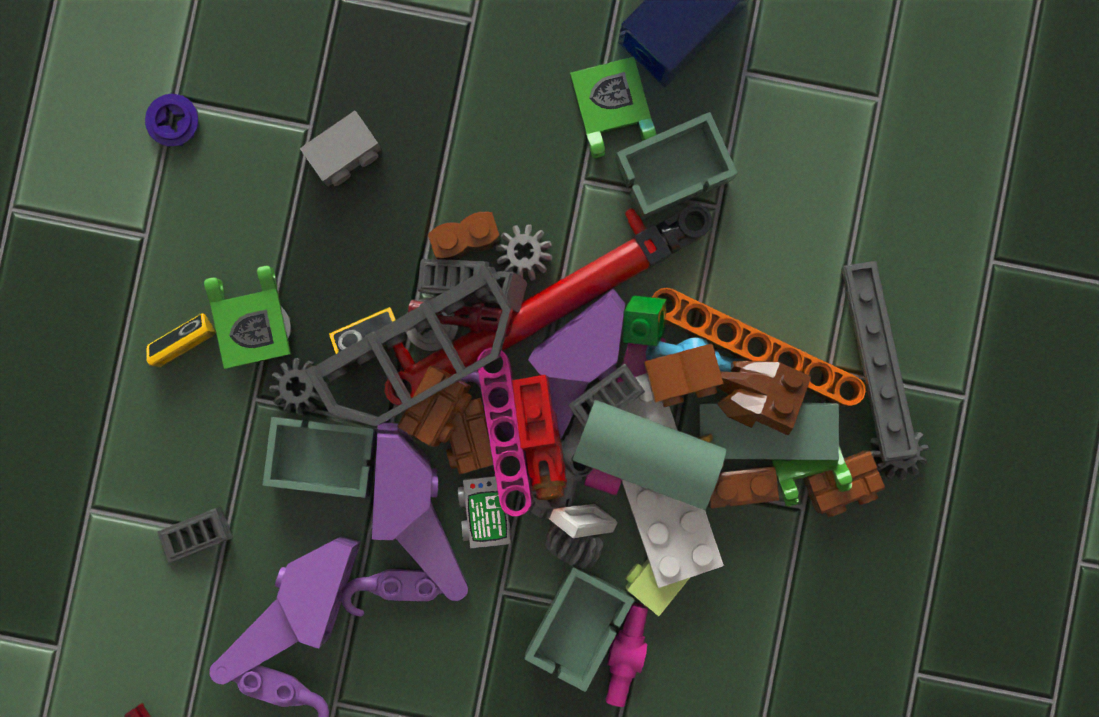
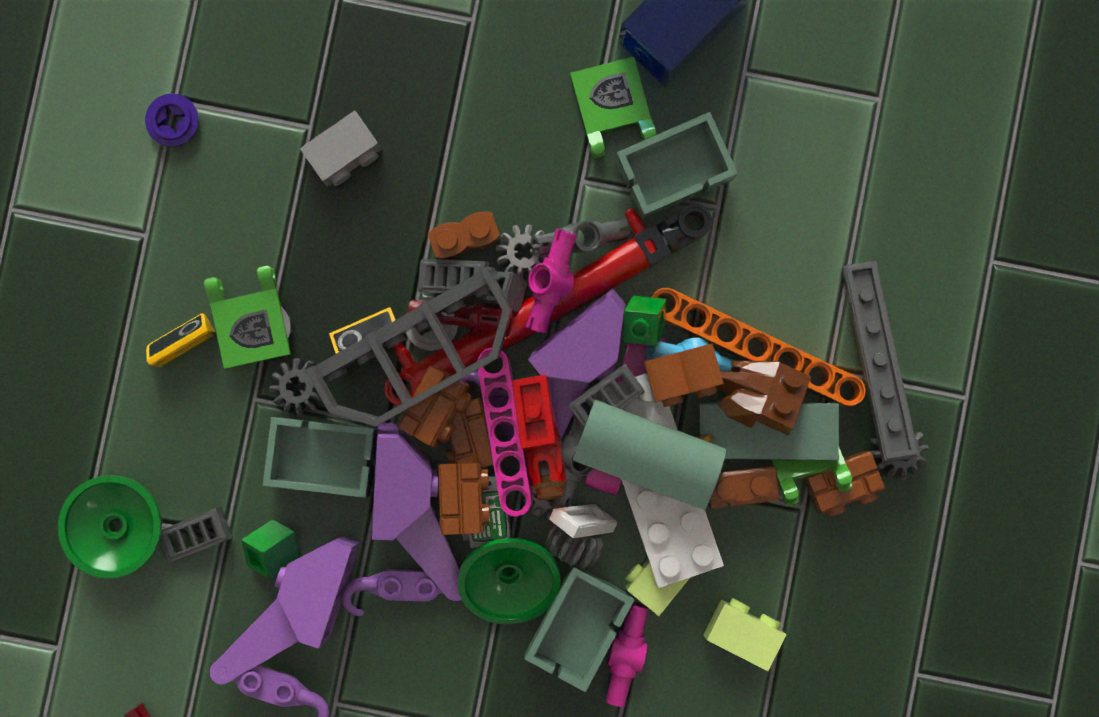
(88, 529): none -> green dish
(270, 548): none -> green panel
(462, 498): none -> dark orange brick
(512, 593): none -> green dish
(551, 280): none -> dark pink pin
(594, 236): none -> dark grey pin
(745, 634): none -> yellowish green brick

